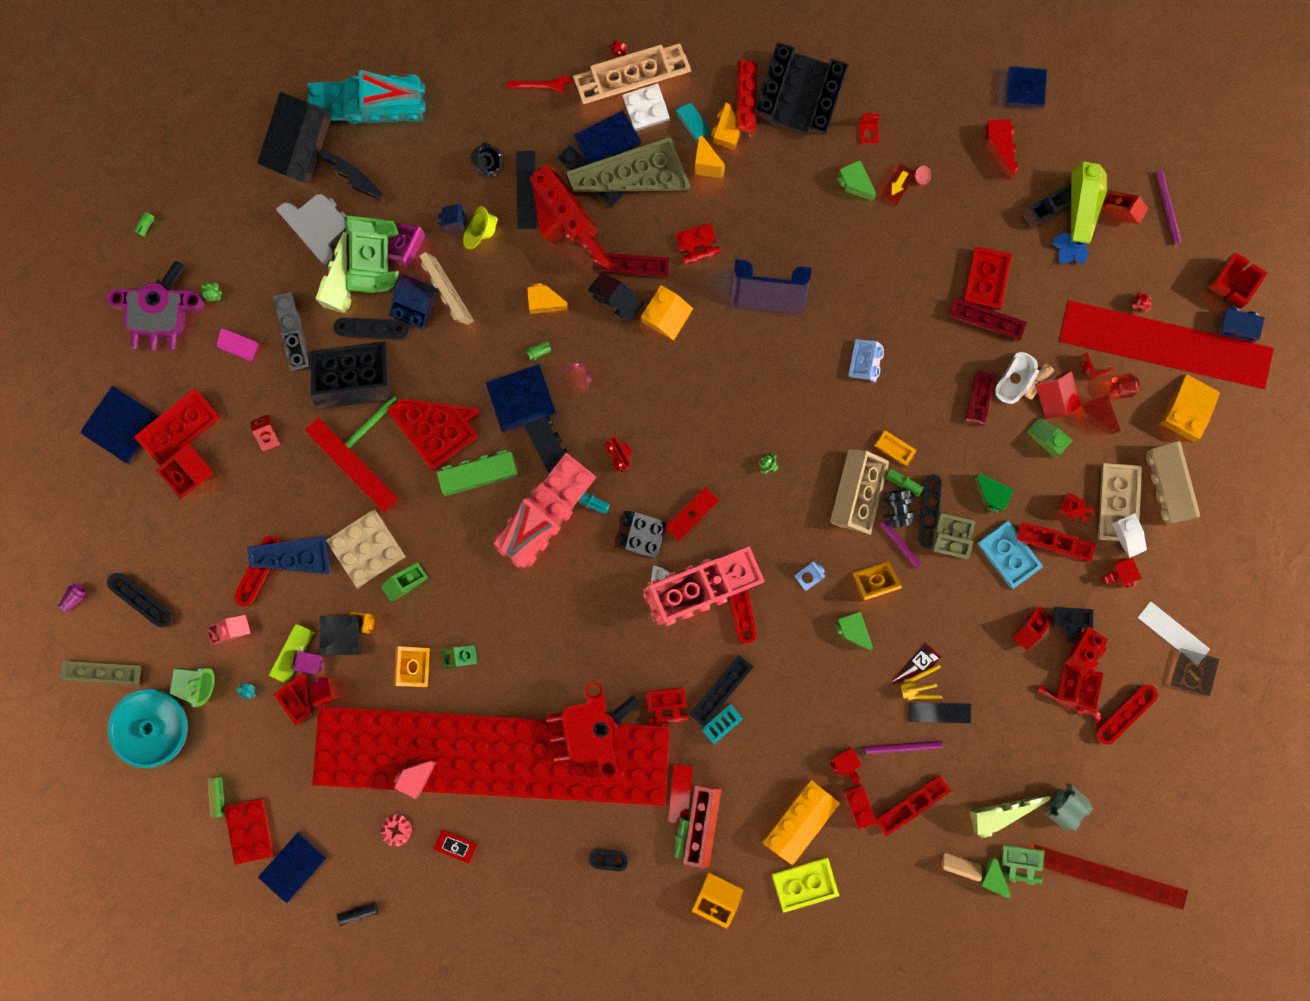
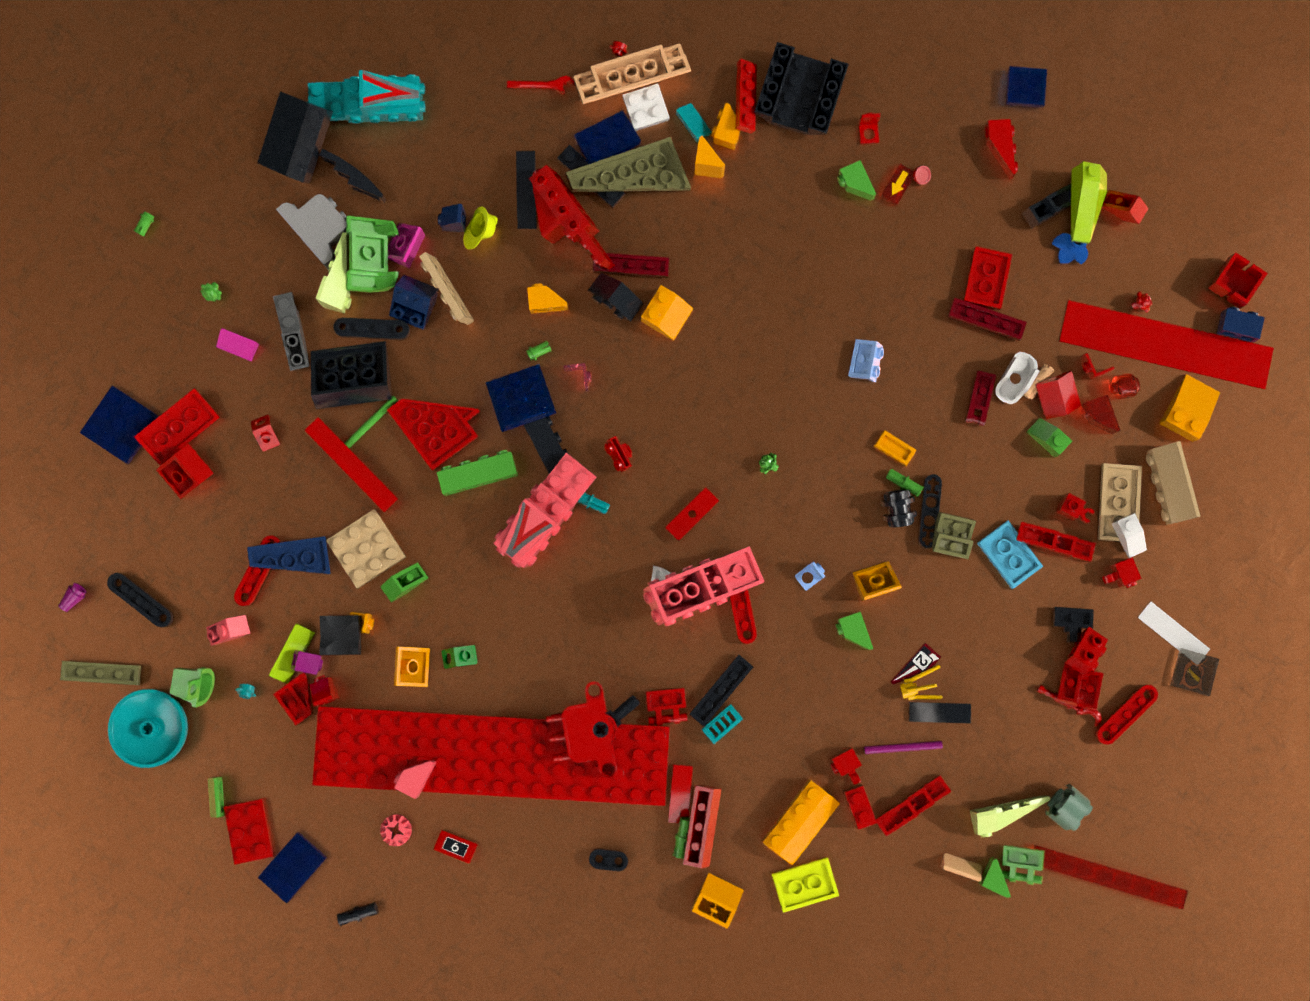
(156, 319): piece -> none
(486, 160): black hair -> none
(640, 534): black bracket -> none
(696, 238): red plate -> none
(769, 293): clear blue windscreen -> none
(859, 491): tan slope -> none
(900, 544): magenta bar -> none
(993, 493): green slope -> none
(1032, 628): red slope -> none
(1168, 207): magenta bar -> none

